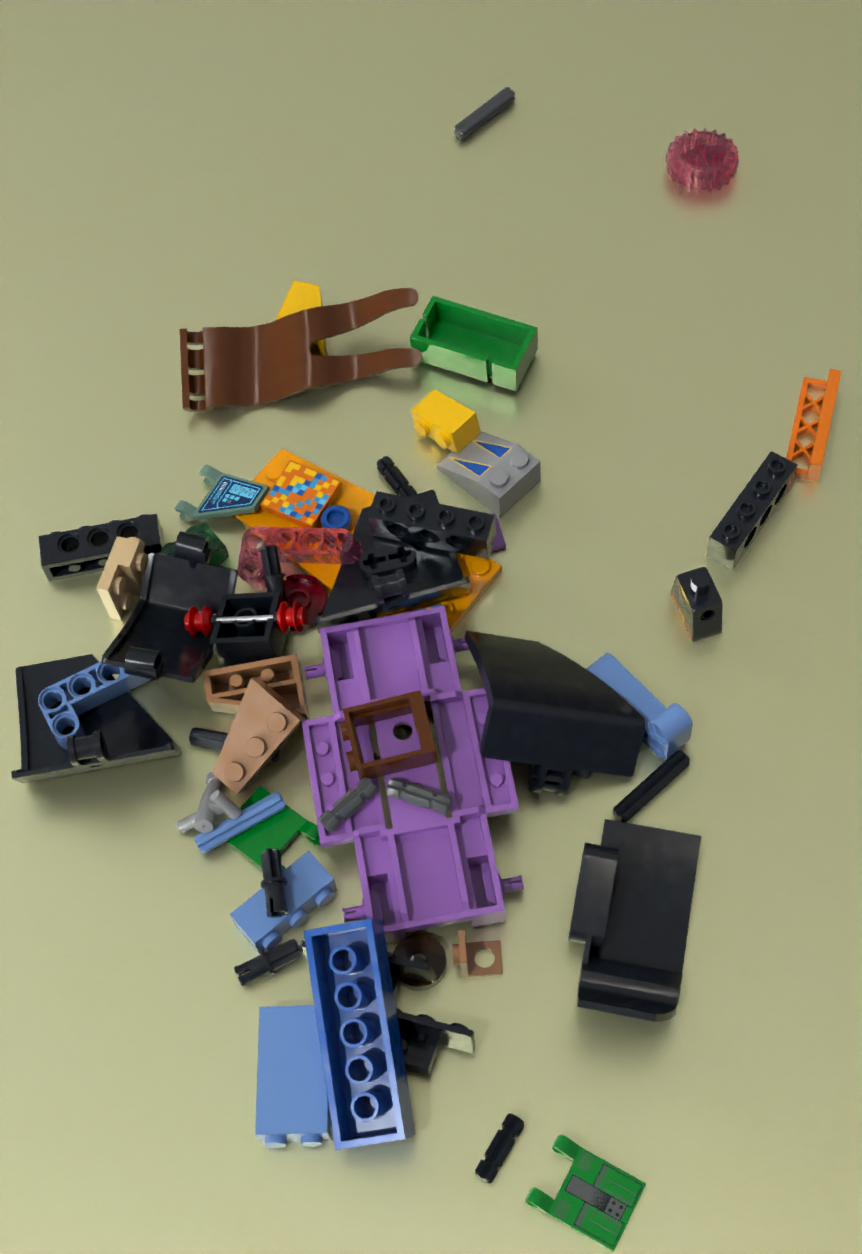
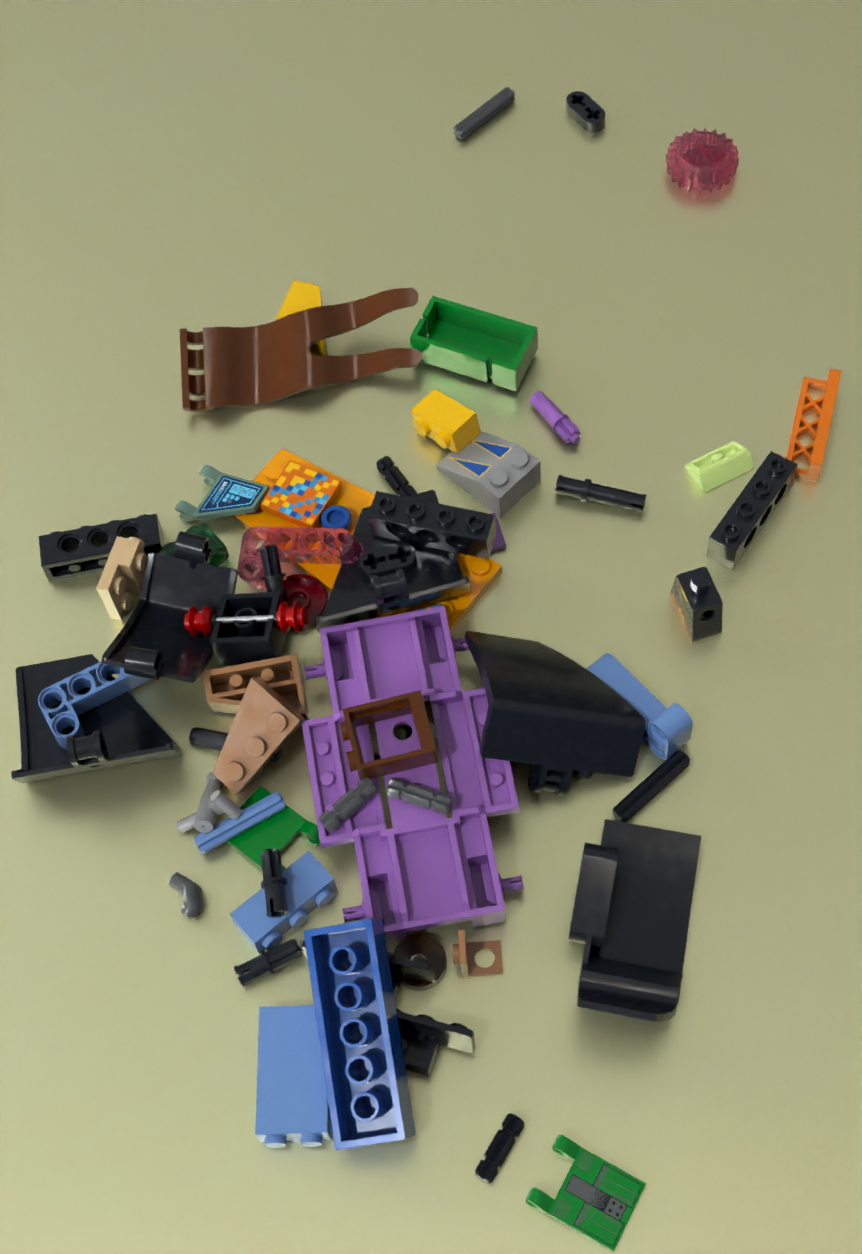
(191, 894): none -> dark grey arm
(554, 416): none -> medium lavender piece
(582, 113): none -> black beam
(599, 493): none -> black pin
(720, 466): none -> yellowish green slope

